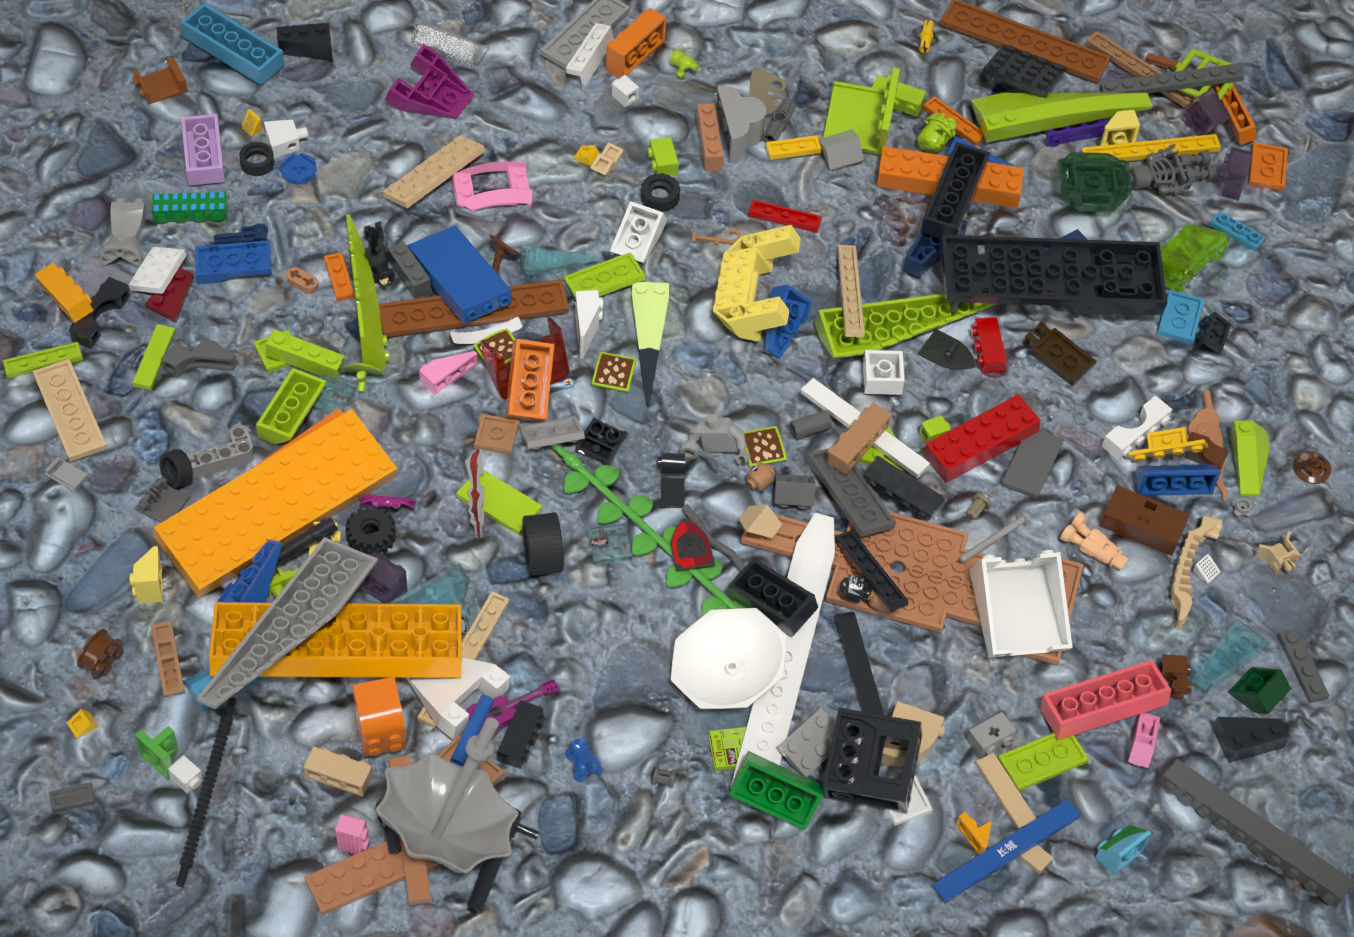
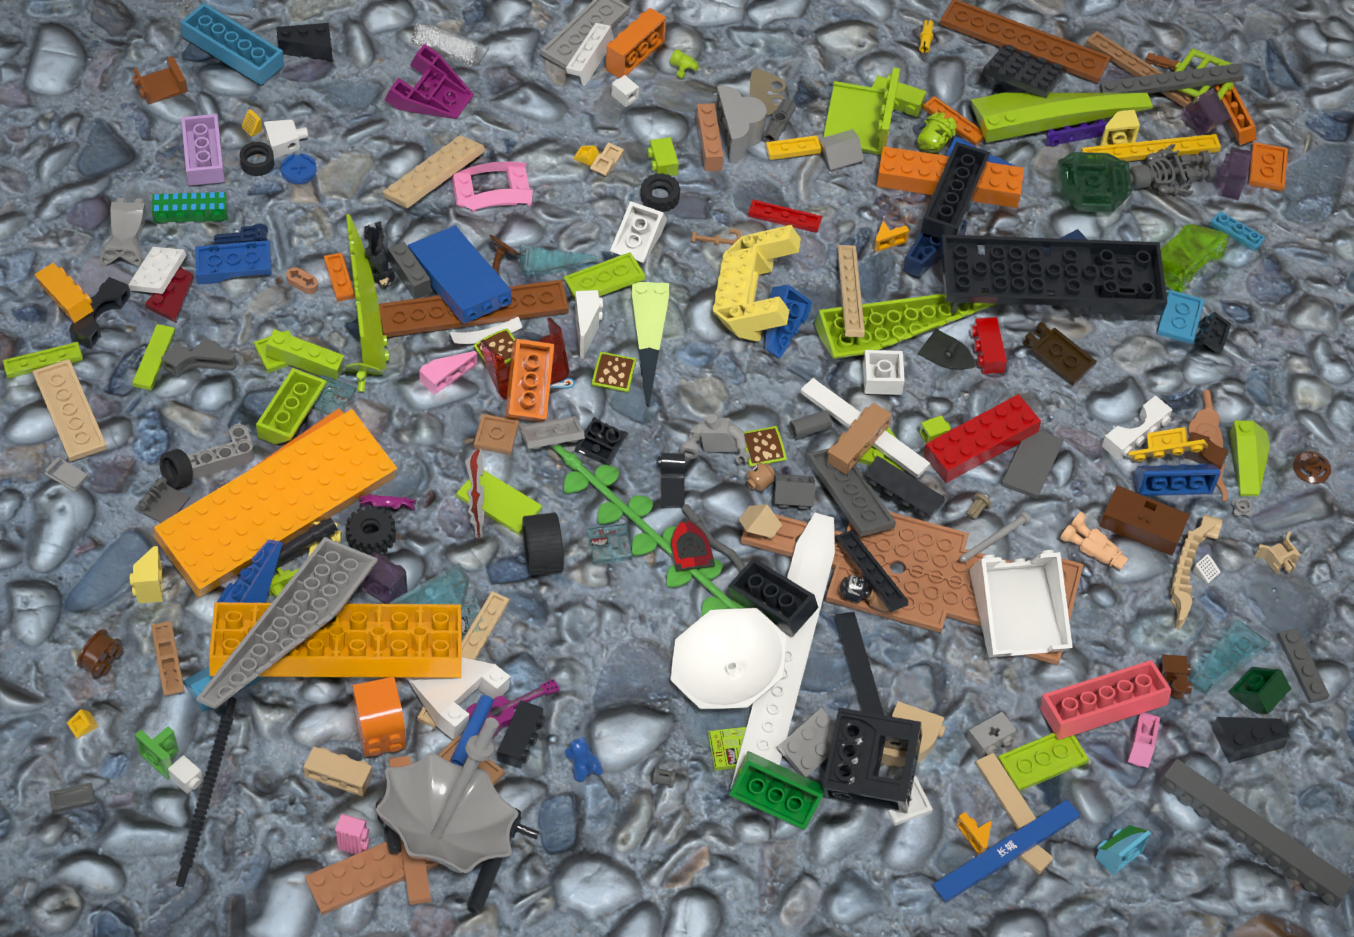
(890, 238): none -> light orange slope

